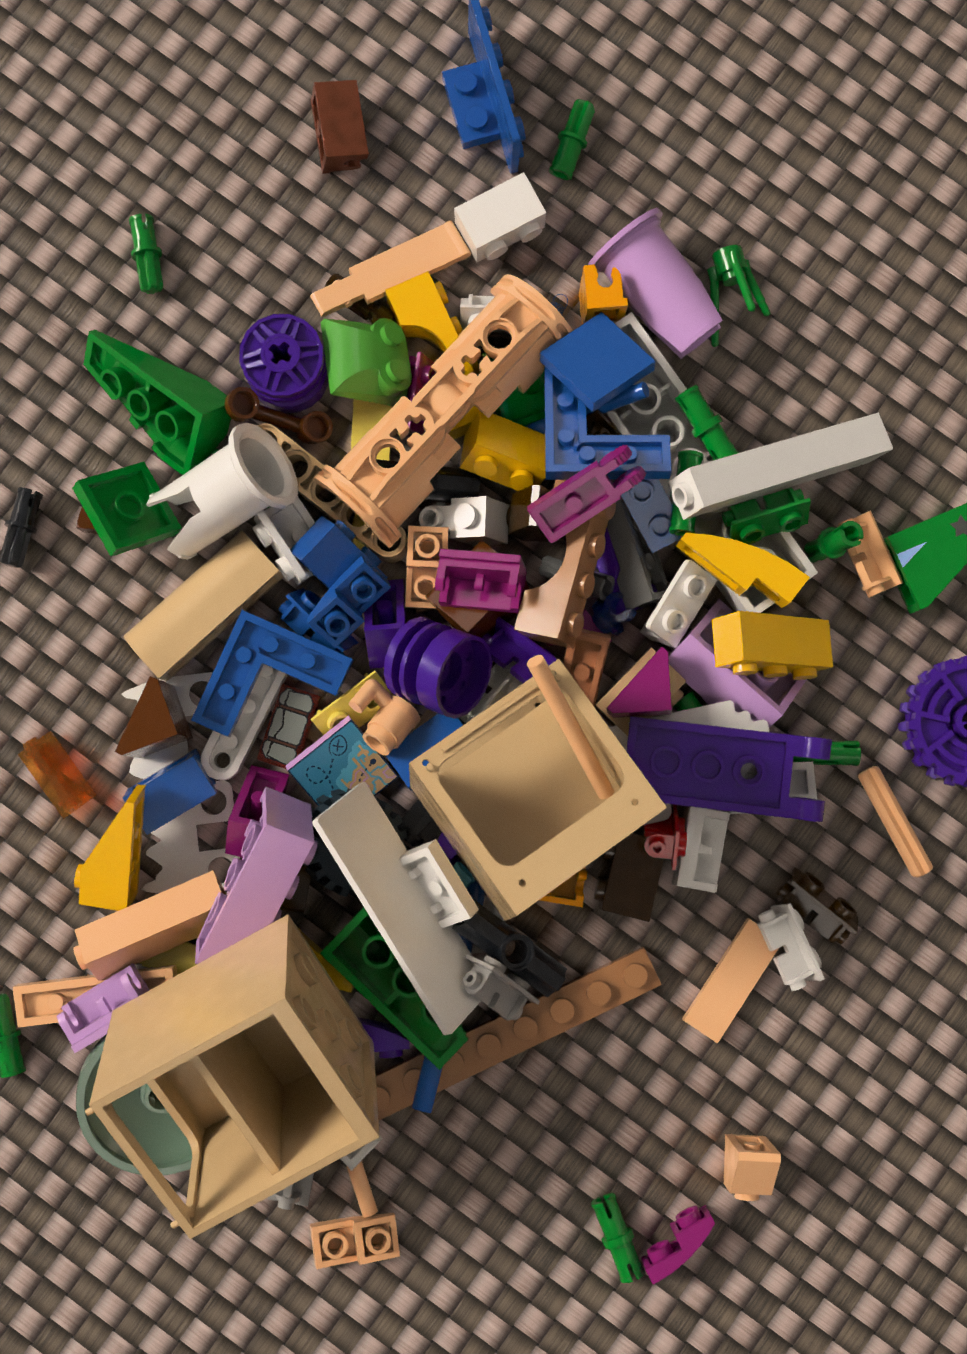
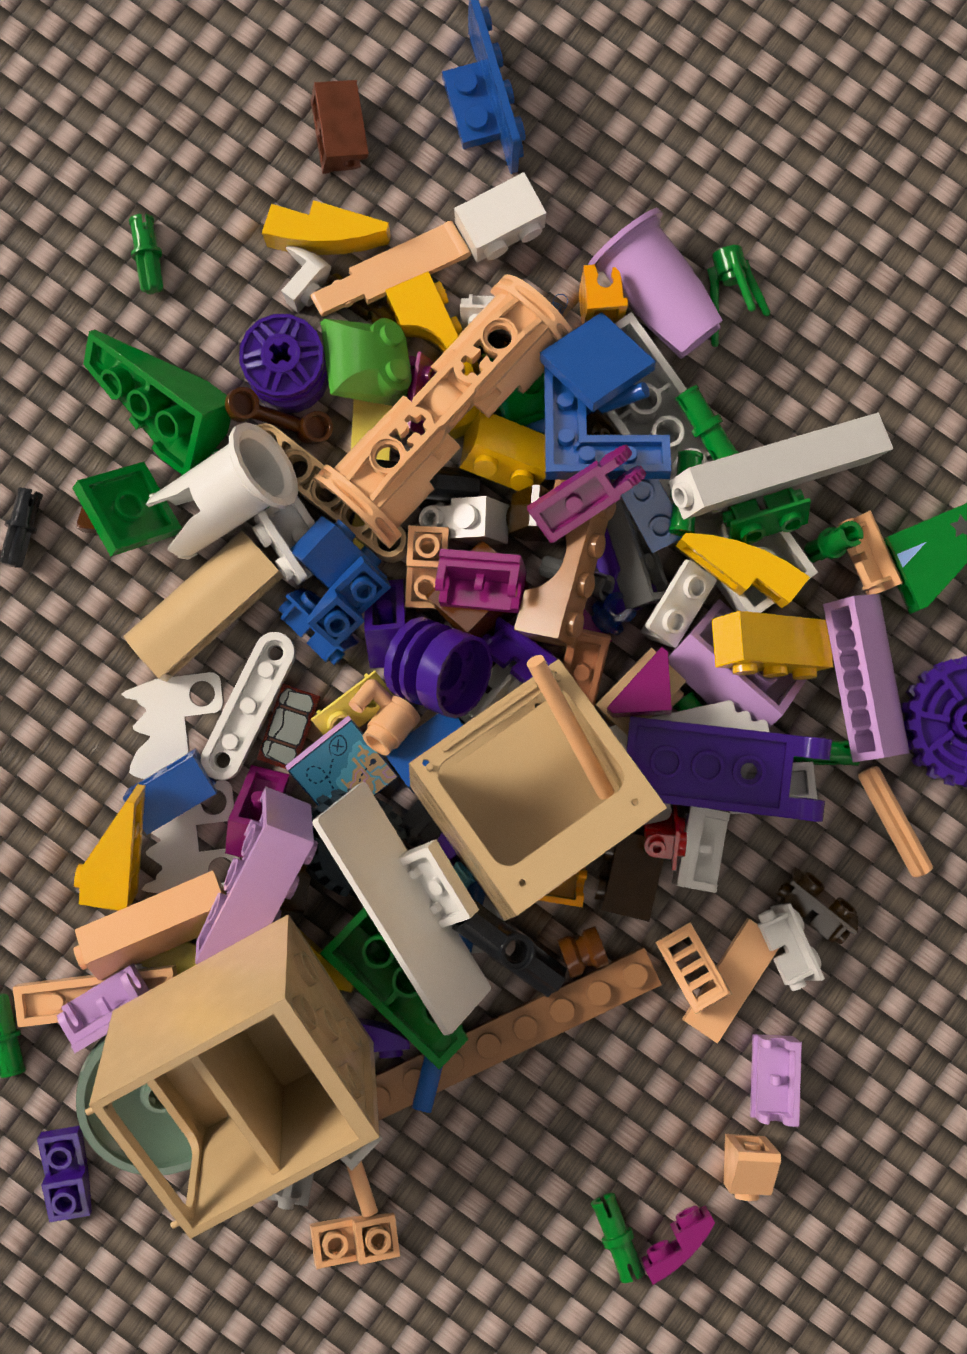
(56, 774): clear orange hinge -> none
(66, 1174): none -> dark purple slope
(155, 722): reddish brown slope -> none
(246, 651): blue plate -> none
(307, 280): none -> white plate
(324, 231): none -> yellow slope
(492, 987): light grey hinge -> none
(572, 140): green axle -> none
(584, 951): none -> reddish brown wheel
(709, 998): none -> light nougat slope
(775, 1079): none -> lavender hinge
(866, 677): none -> lavender brick

